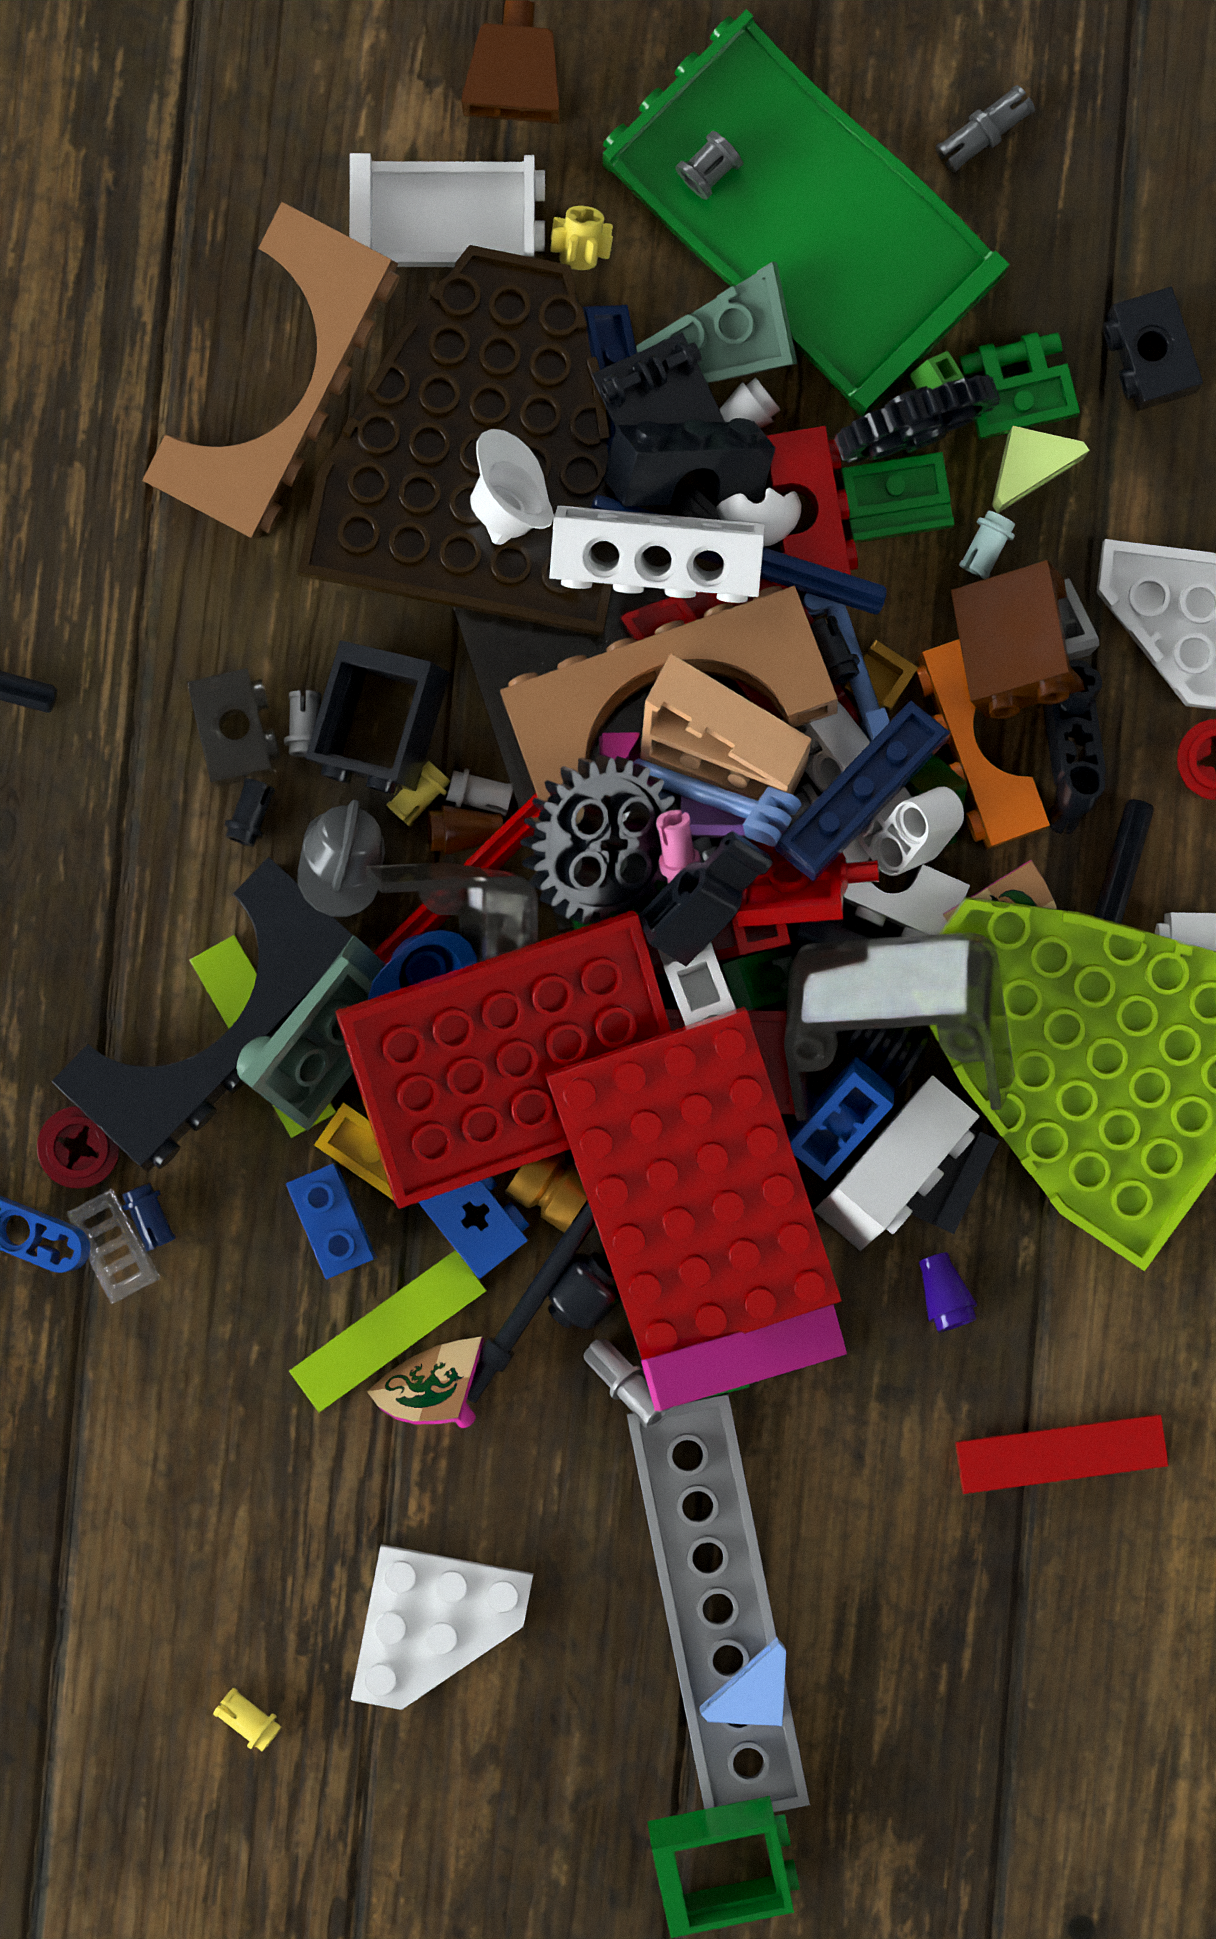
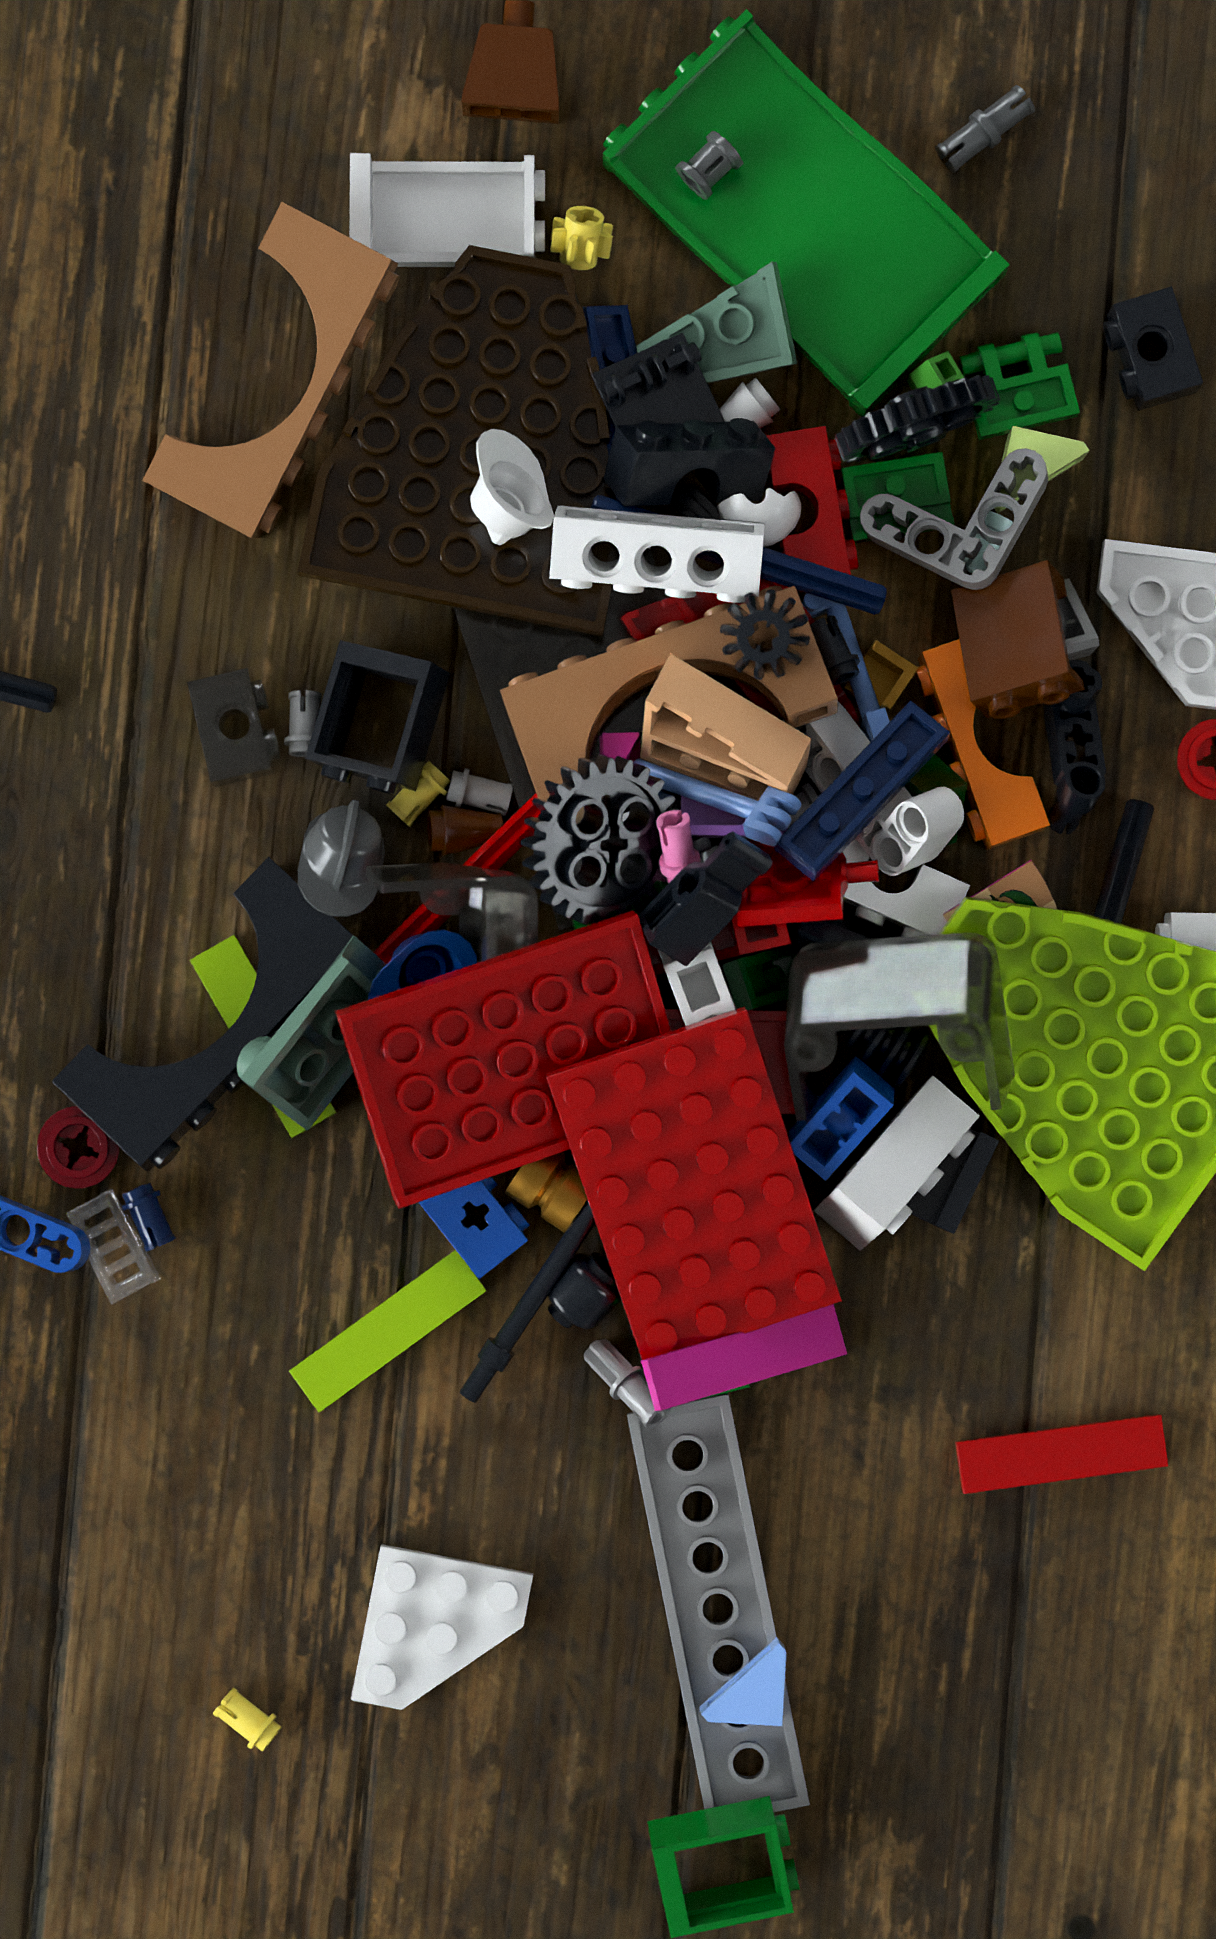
(249, 813): black pin -> none
(331, 1220): blue brick -> none
(353, 1145): yellow plate -> none
(431, 1385): shield -> none
(749, 626): none -> black gear
(946, 1295): dark purple cone -> none
(959, 542): none -> light grey beam

